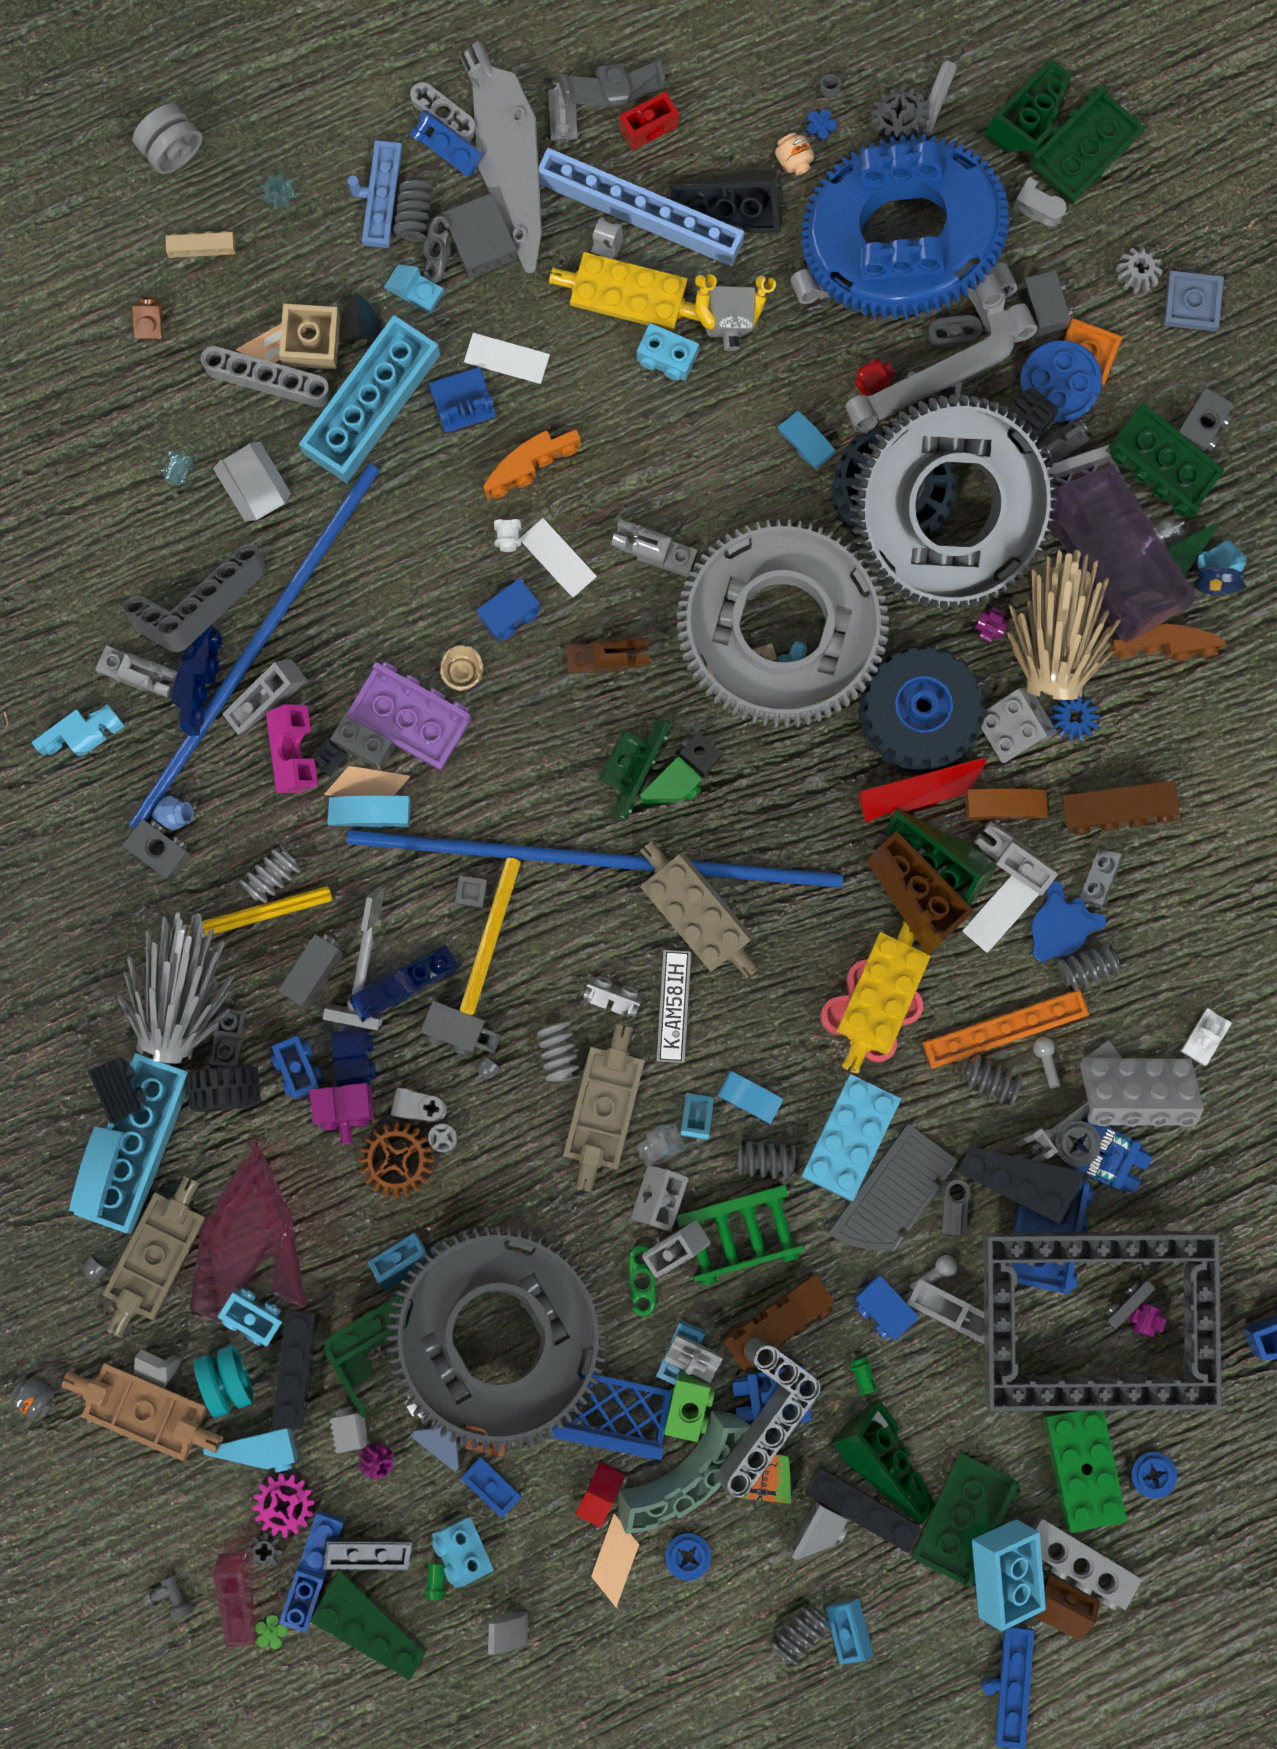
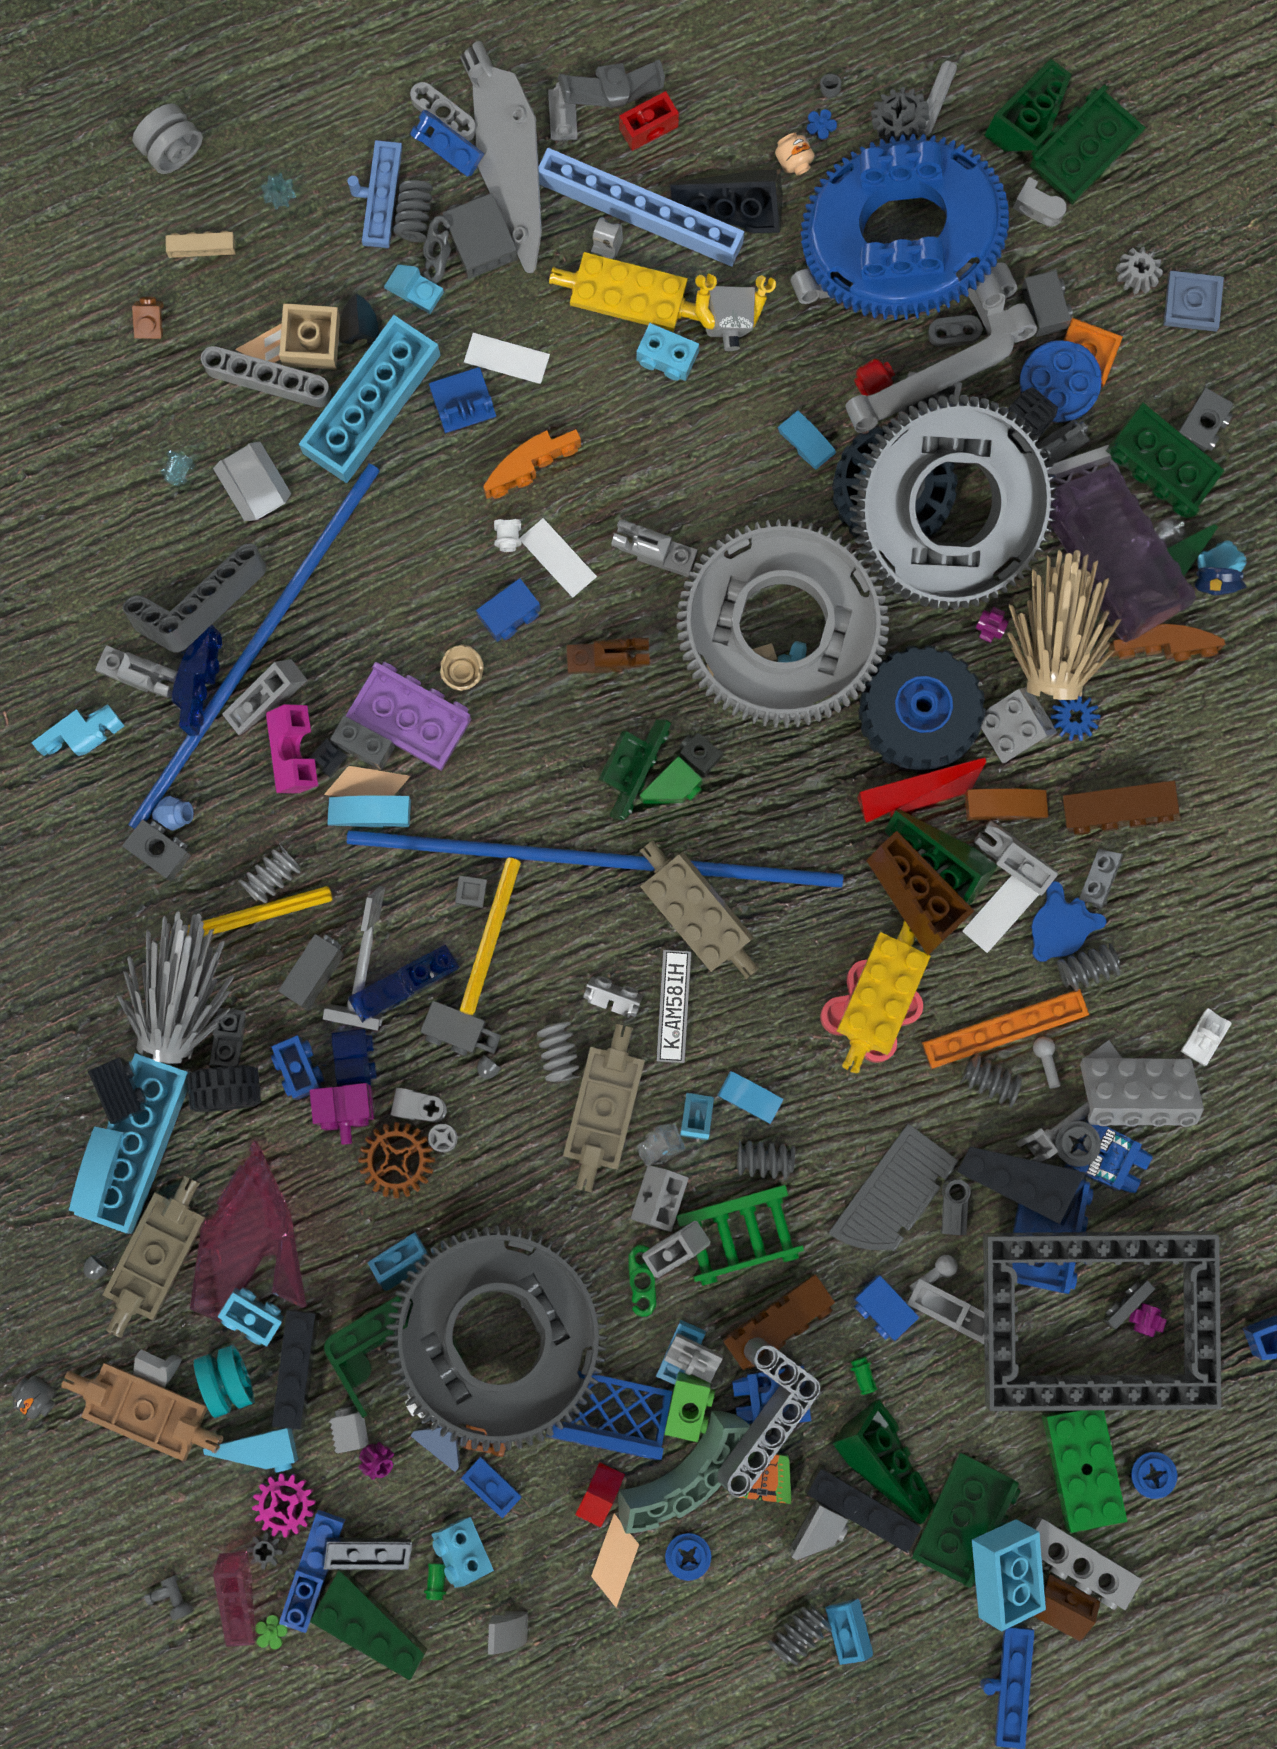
(850, 1137): medium azure brick -> none

